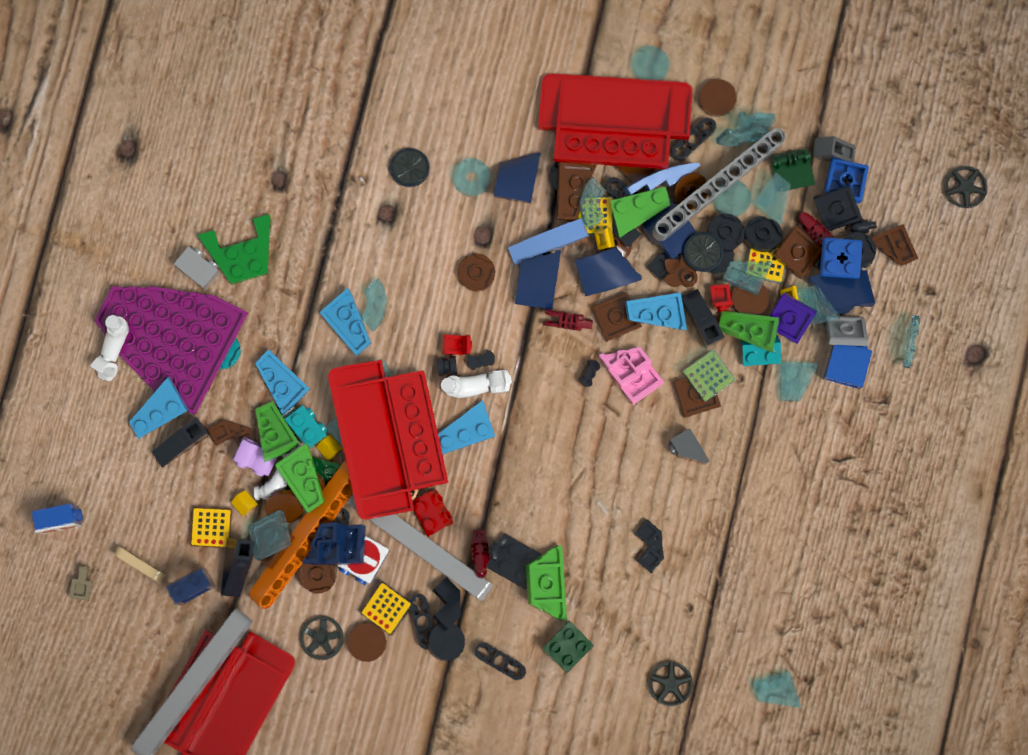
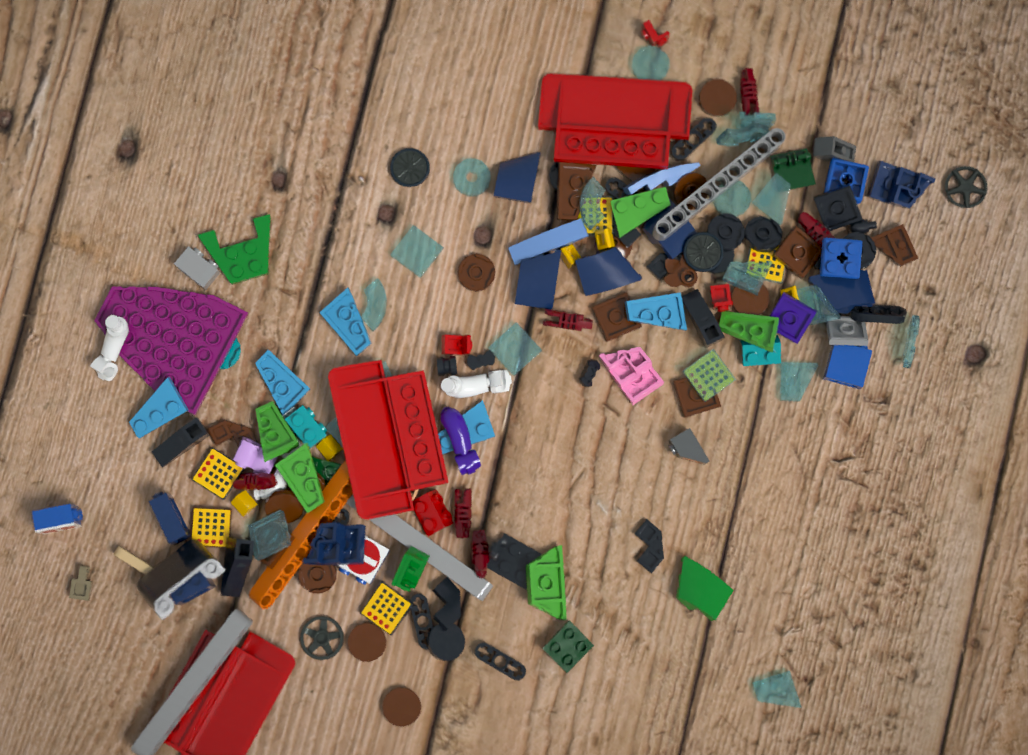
(169, 518): none -> dark blue window
(175, 571): none -> black windscreen
(217, 473): none -> yellow tile
(255, 481): none -> dark red hinge
(401, 707): none -> reddish brown tile
(410, 569): none -> green hinge
(417, 251): none -> clear light blue tile
(460, 439): none -> dark purple piece
(463, 512): none -> dark red hinge
(515, 349): none -> clear light blue tile
(569, 255): none -> yellow slope
(649, 33): none -> red bracket
(671, 684): pearl dark grey wheel -> none
(702, 589): none -> green slope
(748, 91): none -> dark red hinge
(890, 314): none -> black beam
(897, 185): none -> dark blue slope

